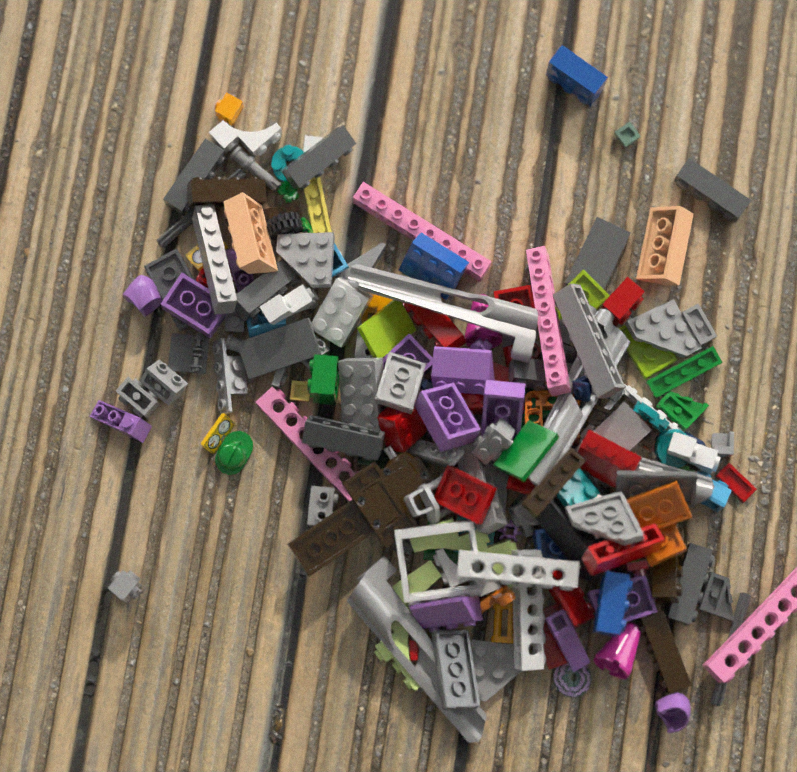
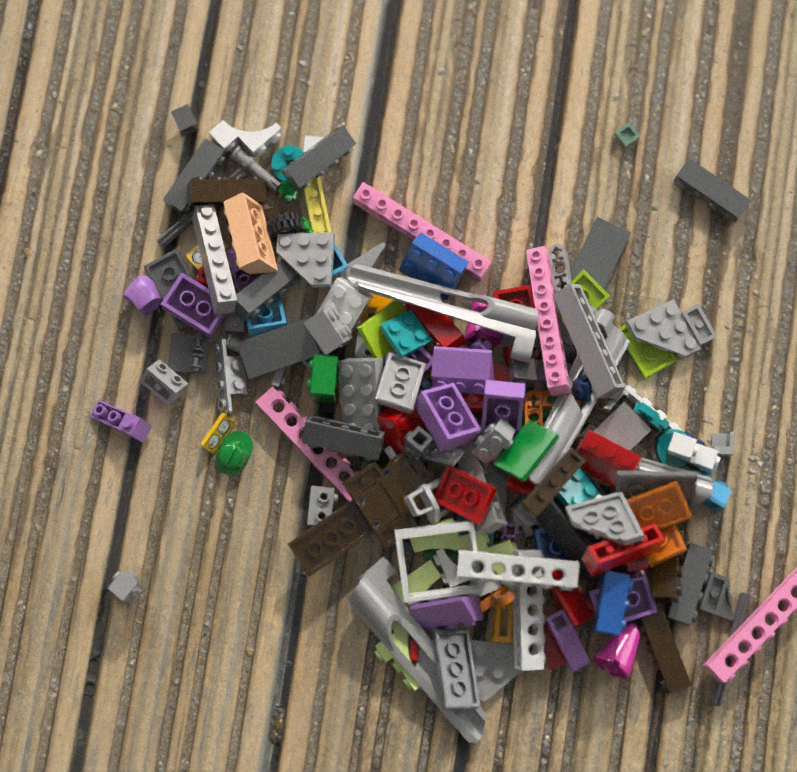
(133, 394): light grey brick -> none
(185, 120): none -> dark grey panel
(228, 109): light orange brick -> none
(294, 302): white arch -> none
(299, 391): light yellow plate -> none
(328, 329): none -> light grey brick
(405, 334): none -> teal plate
(417, 443): none -> dark grey brick
(555, 263): none -> light grey beam
(572, 688): dish -> none
(576, 76): blue brick -> none
(623, 300): red brick -> none
(665, 245): light nougat slope -> none
(674, 711): medium lavender piece -> none
(681, 409): green wing -> none
(684, 372): green plate -> none
(740, 486): red tile -> none

